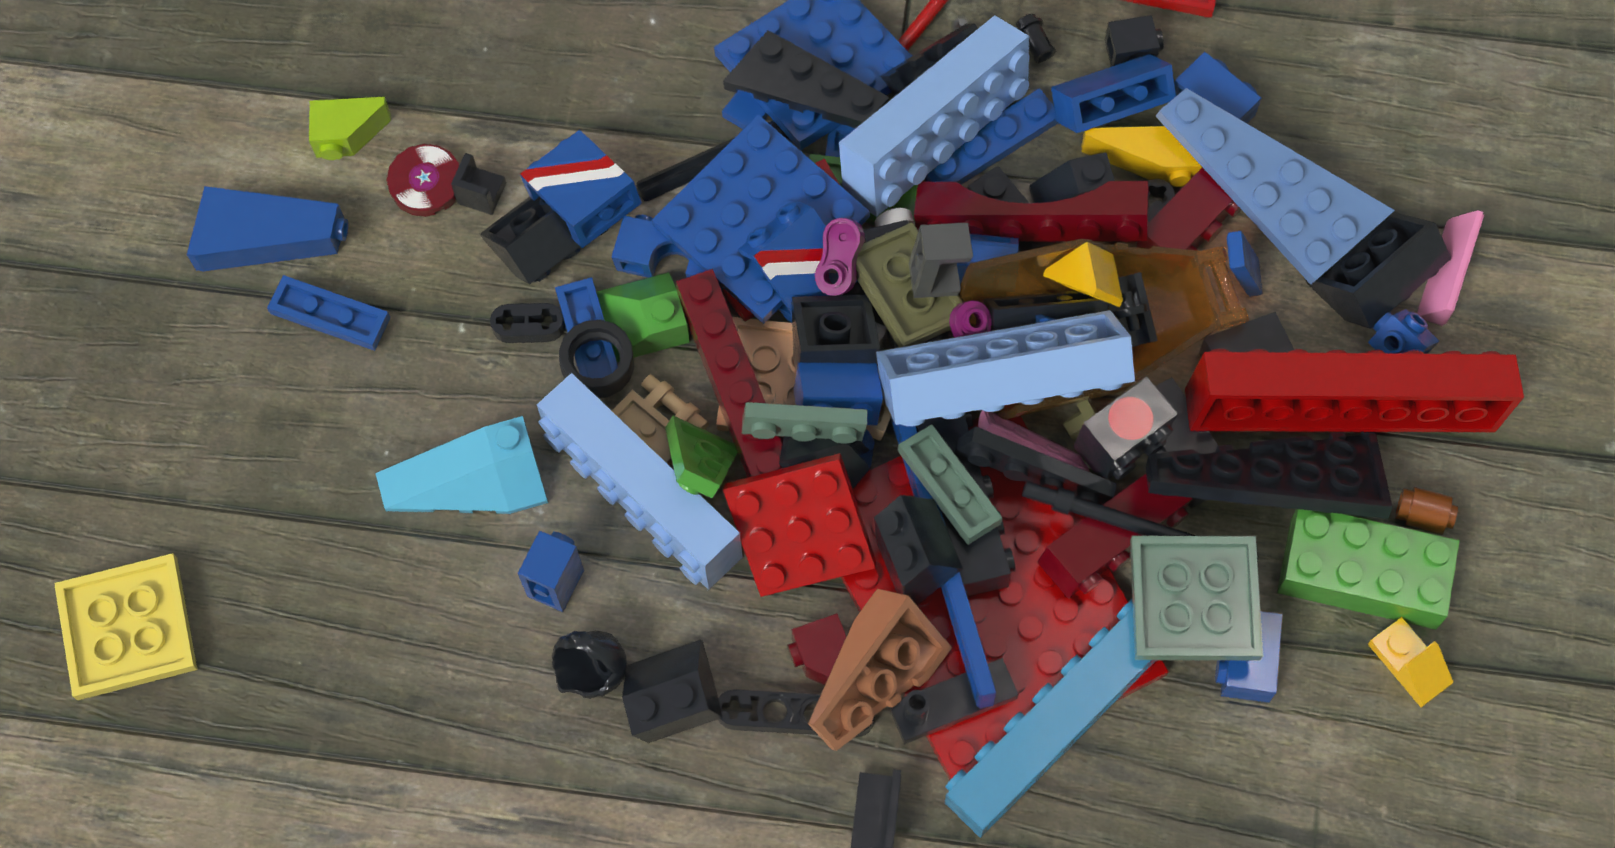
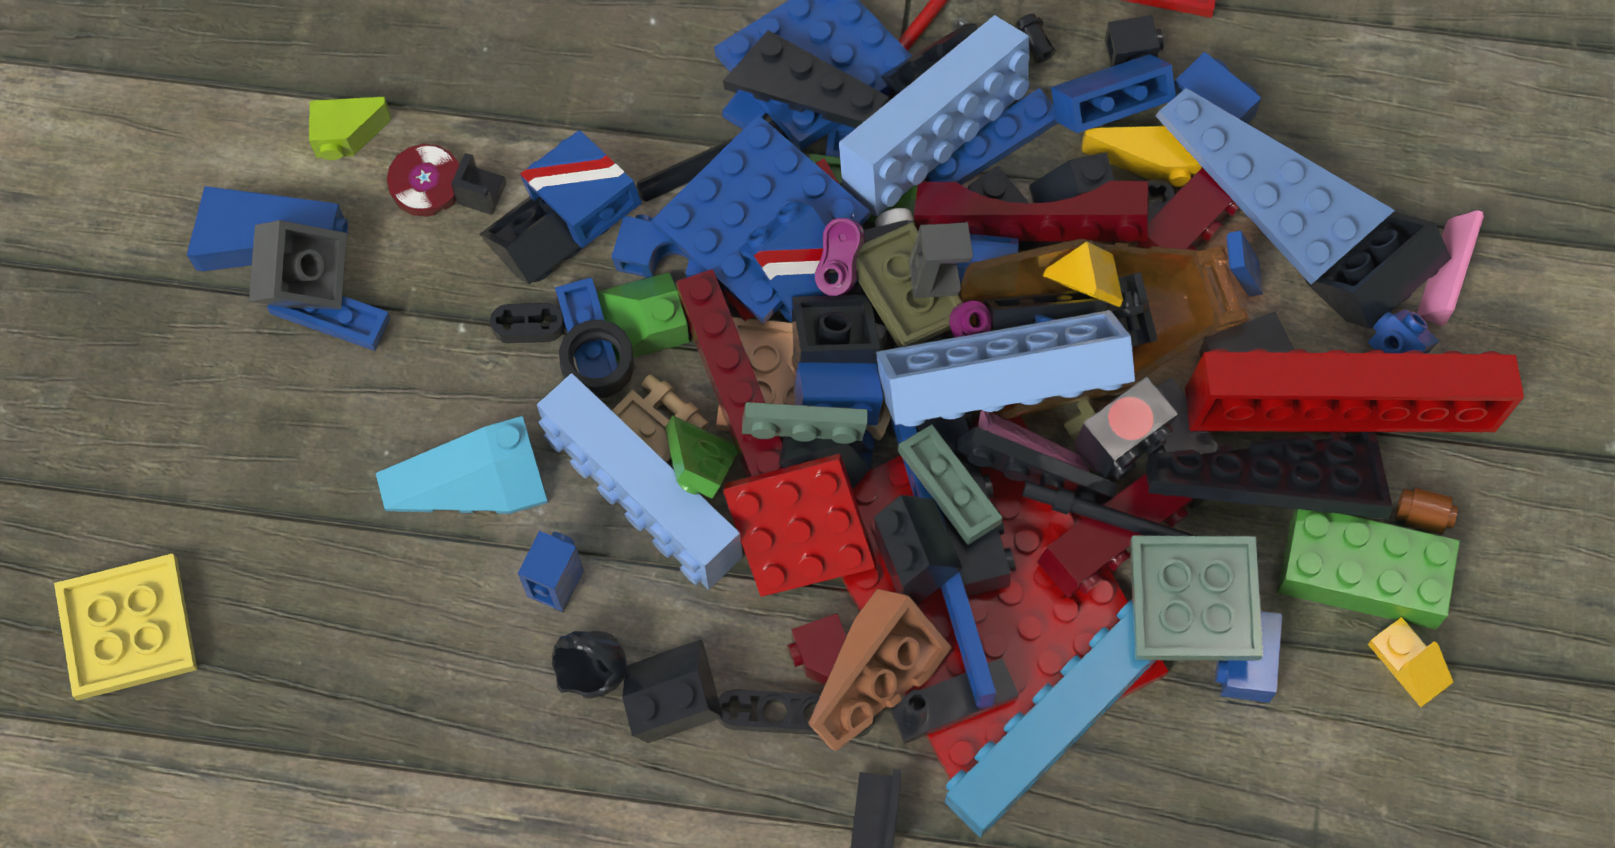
(297, 266): none -> dark grey slope

